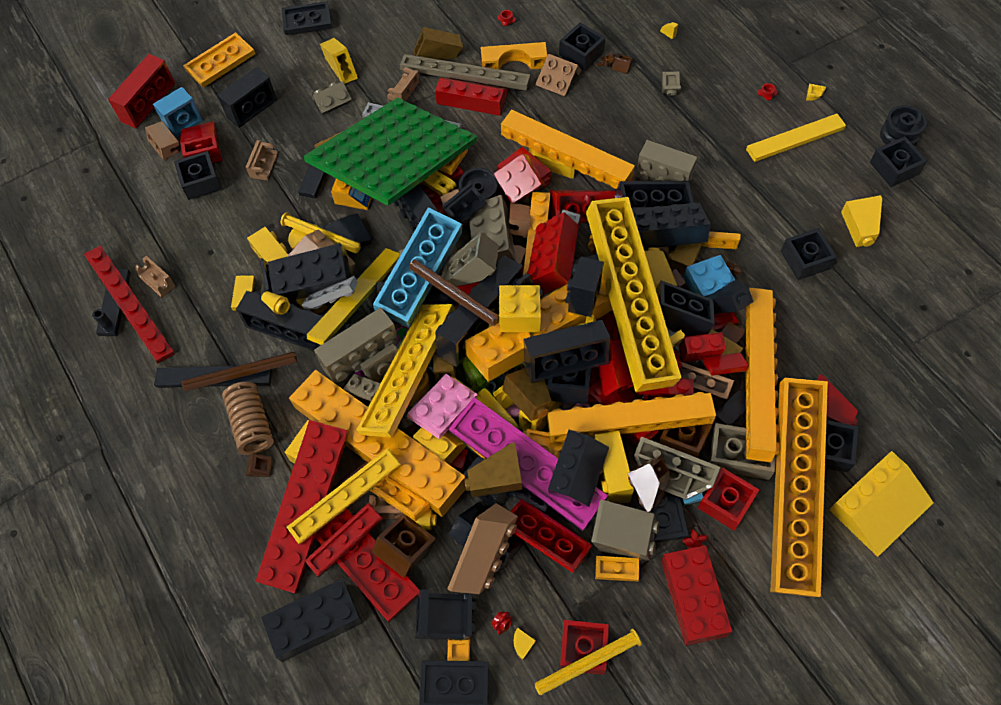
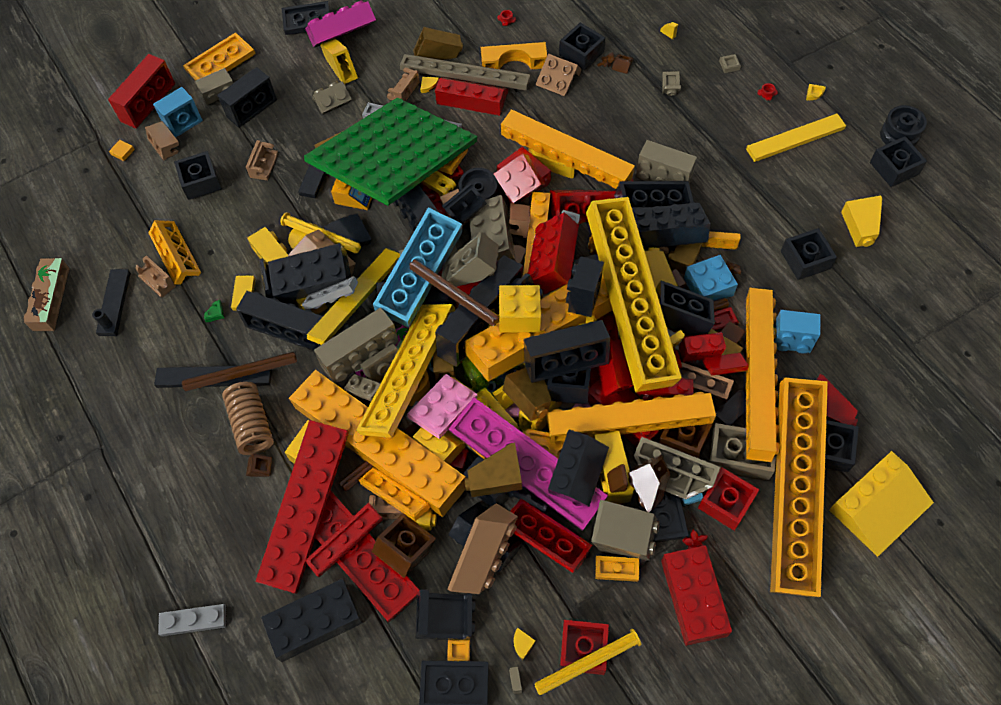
(46, 295): none -> medium nougat brick
(121, 150): none -> light orange tile
(129, 304): red plate -> none
(168, 250): none -> light orange fence
(192, 620): none -> light grey plate
(201, 139): red slope -> none
(213, 84): none -> dark tan brick
(215, 312): none -> green tile
(277, 303): yellow cone -> none
(339, 24): none -> dark pink brick
(343, 496): yellow tile -> none
(428, 83): none -> yellow tile
(502, 622): red plate -> none
(515, 680): none -> dark tan tile
(617, 479): none -> reddish brown slope
(730, 63): none -> dark tan tile
(731, 297): black slope -> none
(796, 331): none -> dark azure brick

